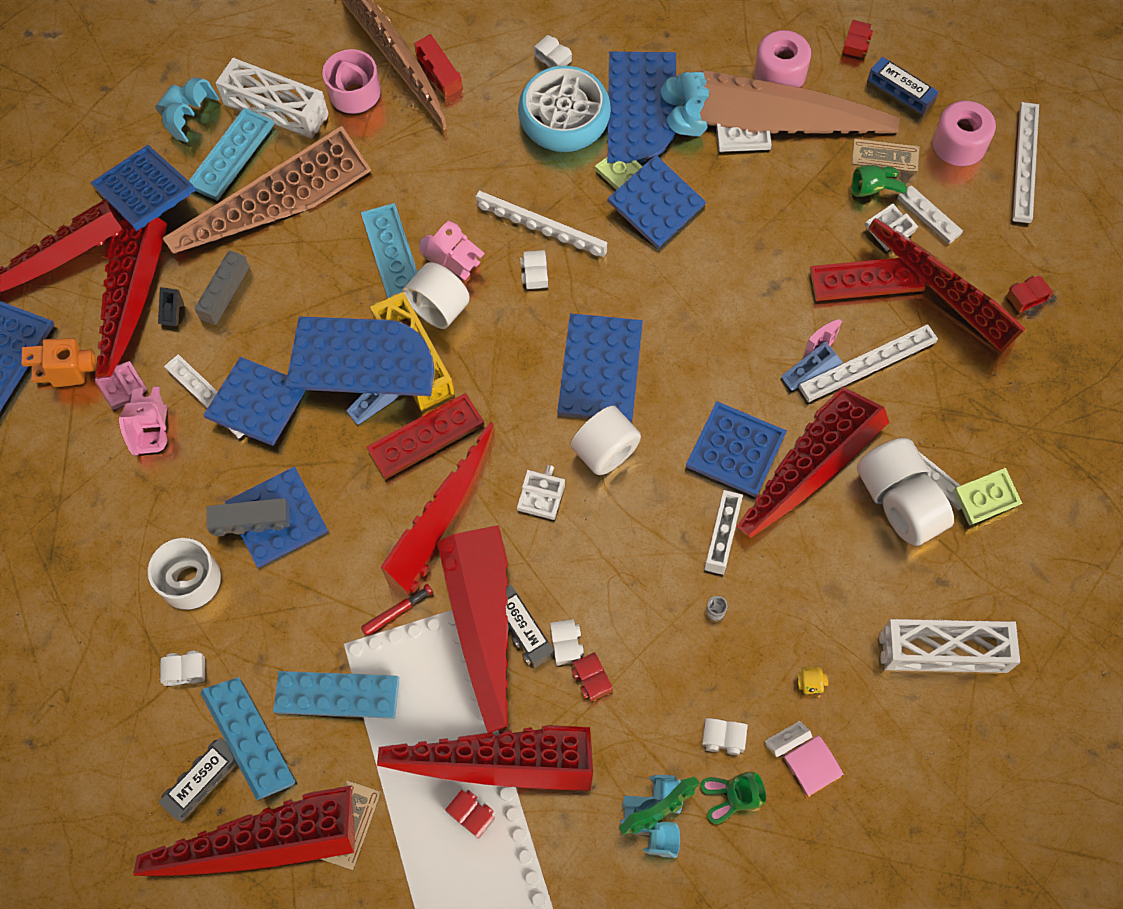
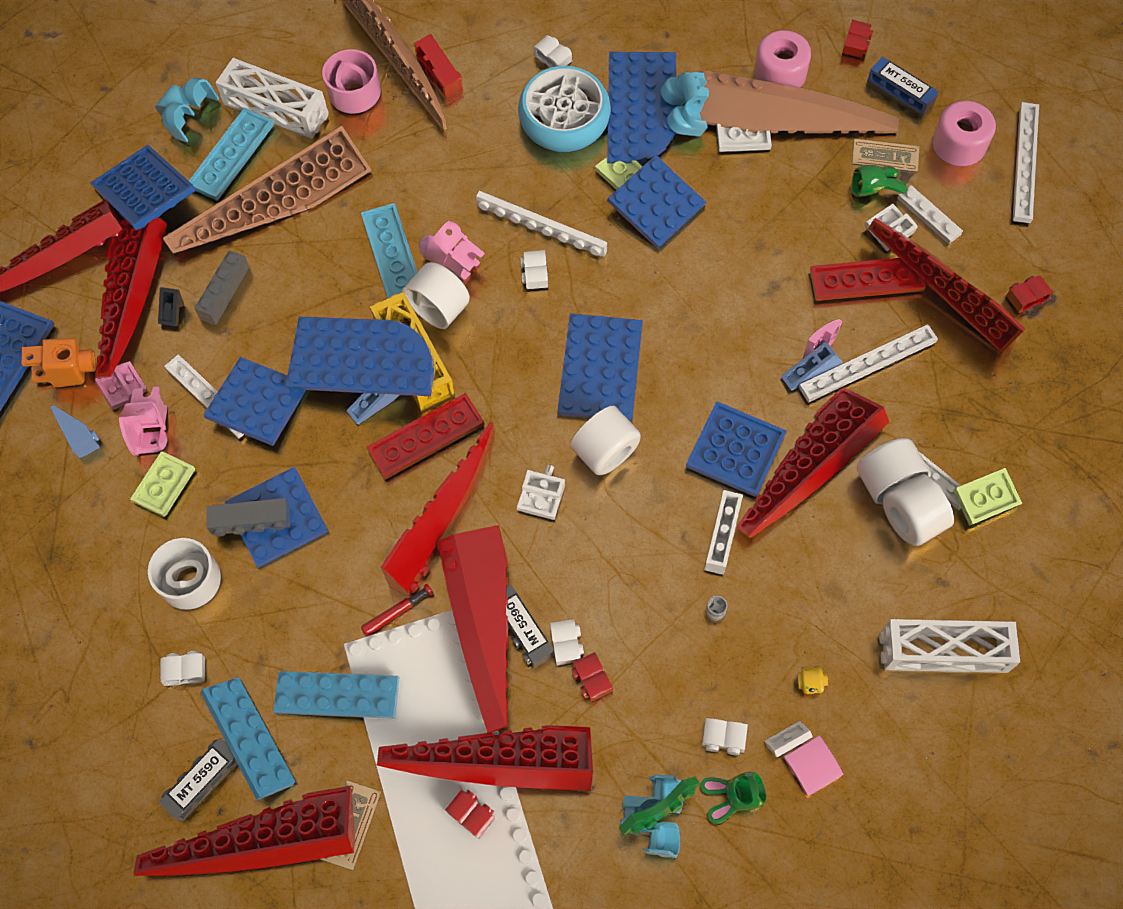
(78, 435): none -> medium blue slope
(162, 484): none -> yellowish green plate

